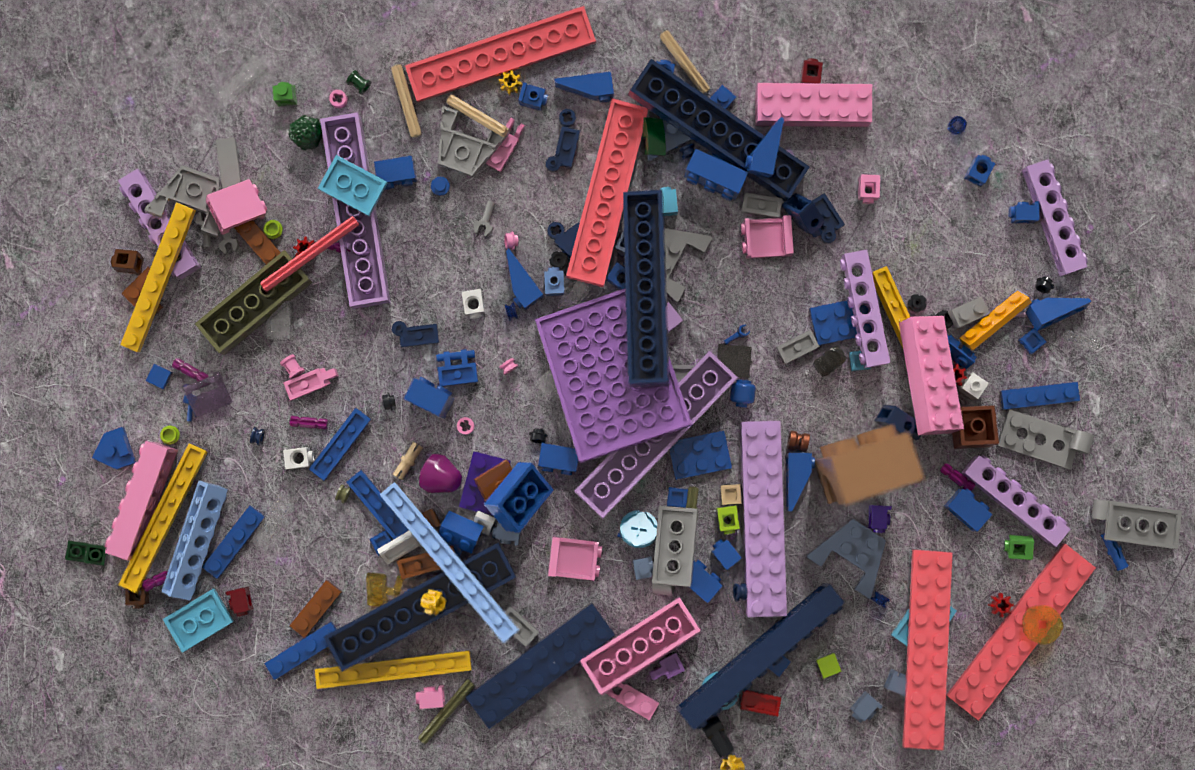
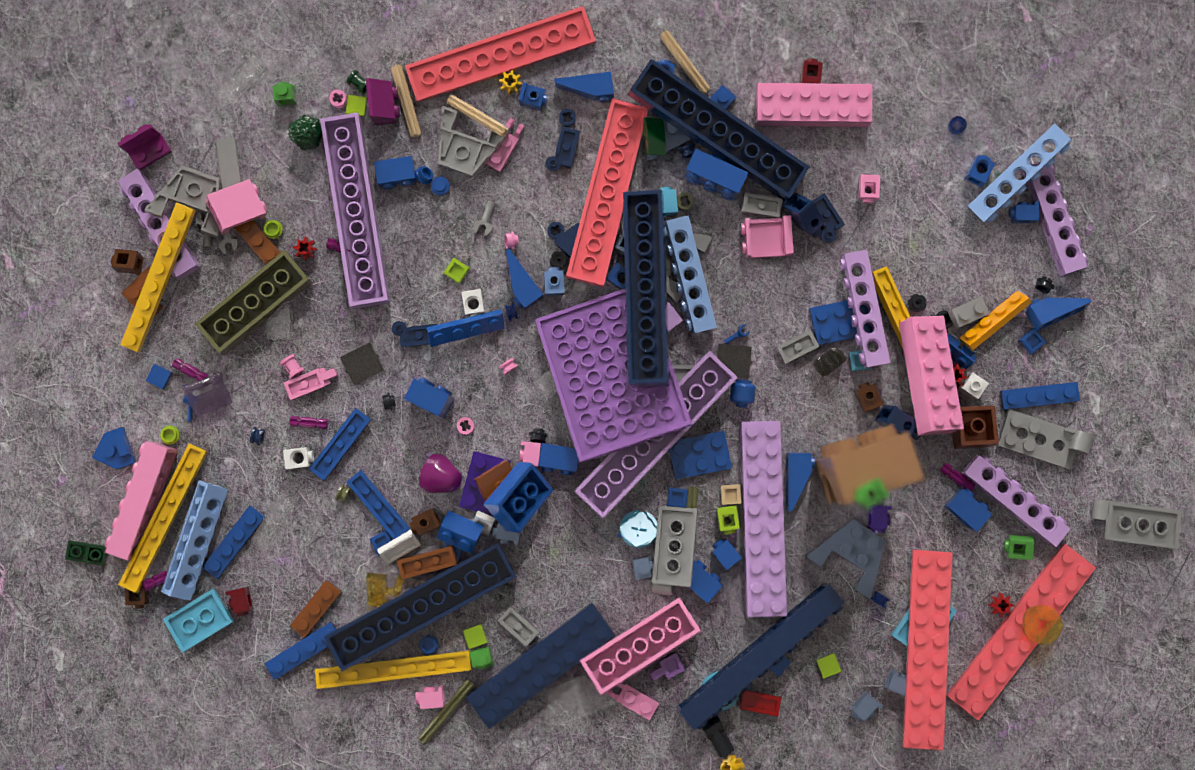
(145, 146): none -> magenta bracket
(309, 253): coral axle -> none
(352, 185): medium azure plate -> none
(356, 104): none -> lime tile
(362, 363): none -> clear smoke piece
(382, 101): none -> magenta slope
(407, 461): tan pin -> none
(424, 175): none -> blue plate
(429, 644): none -> blue plate
(433, 602): yellow gear -> none
(449, 563): light blue plate -> none
(456, 270): none -> lime tile
(457, 374): blue plate -> none
(465, 328): none -> blue plate
(475, 636): none -> lime tile
(481, 658): none -> bright green brick
(530, 453): none -> bright pink brick
(574, 558): bright pink panel -> none
(690, 200): none -> olive bush
(702, 301): none -> light blue brick
(740, 592): dark blue bush -> none
(764, 156): blue slope -> none
(798, 439): copper wheel -> none
(862, 493): none -> bright green brick
(865, 403): none -> reddish brown brick
(1052, 135): none -> light blue brick
(1115, 552): blue pin -> none

